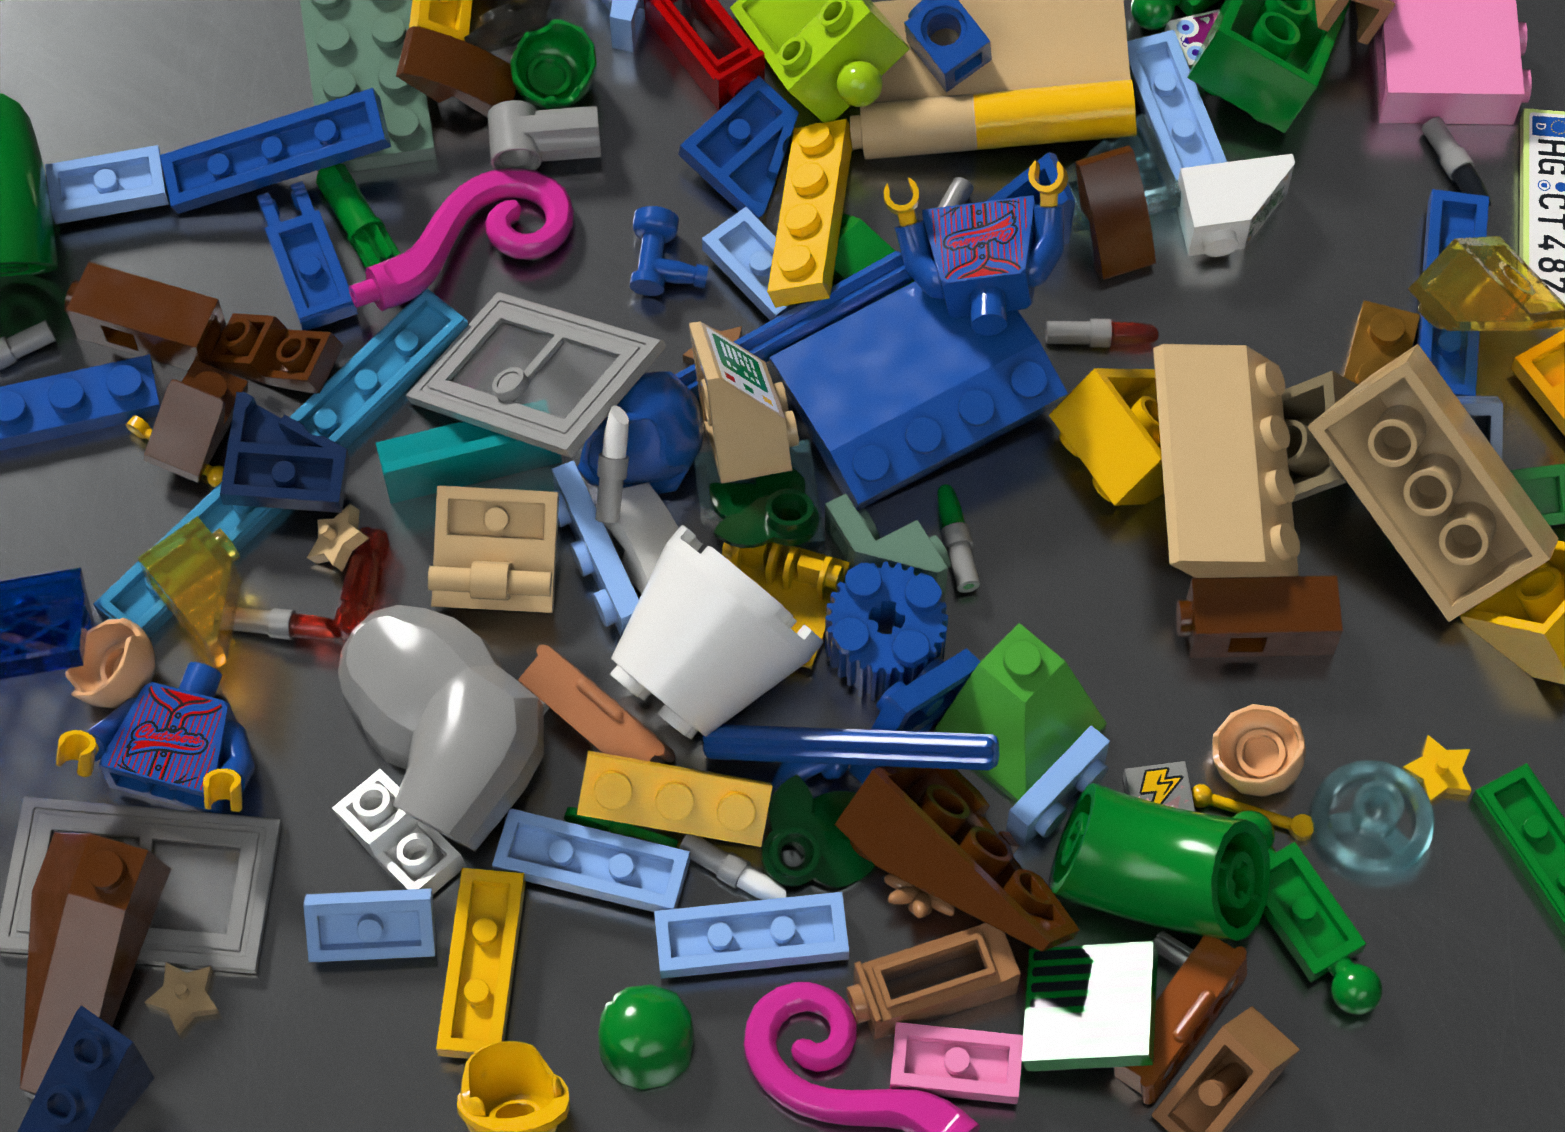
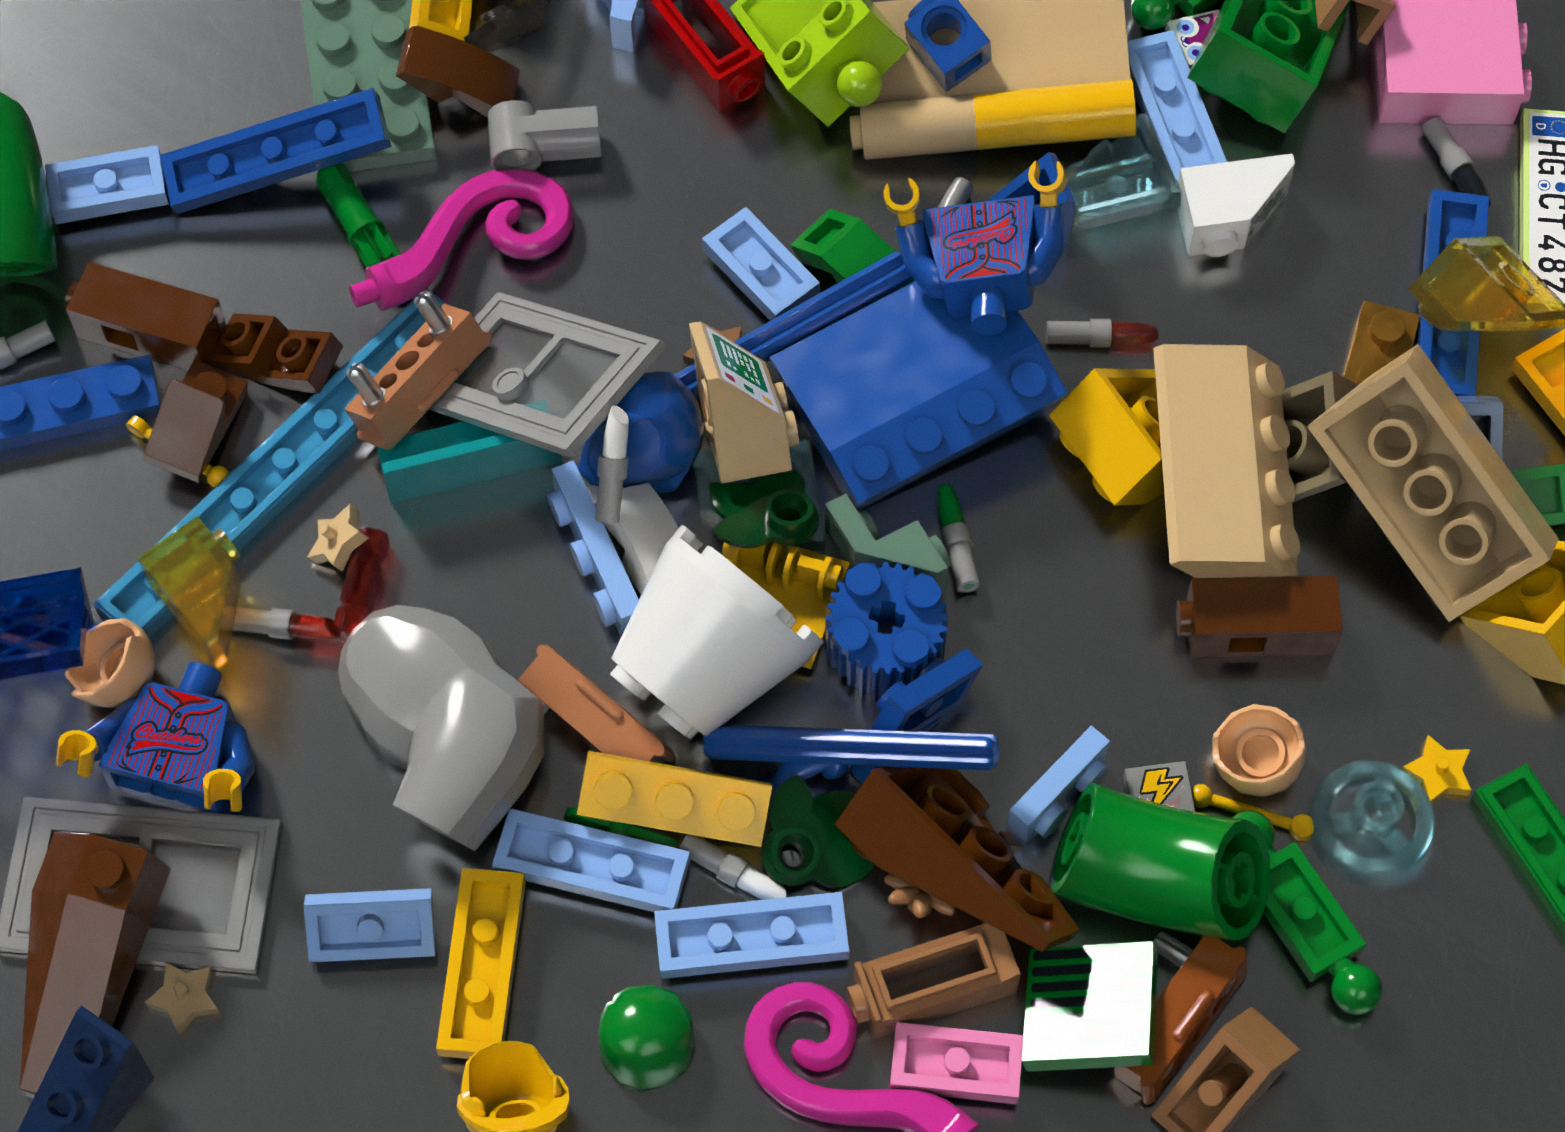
(280, 463): dark blue wing -> none
(307, 261): blue hinge -> none
(399, 843): white slope -> none
(416, 374): none -> nougat piece
(494, 549): tan plate -> none
(554, 65): green hair -> none
(655, 228): blue piece -> none
(743, 146): blue wing -> none
(811, 214): yellow plate -> none
(1028, 703): bright green slope -> none
(1117, 212): reddish brown slope -> none

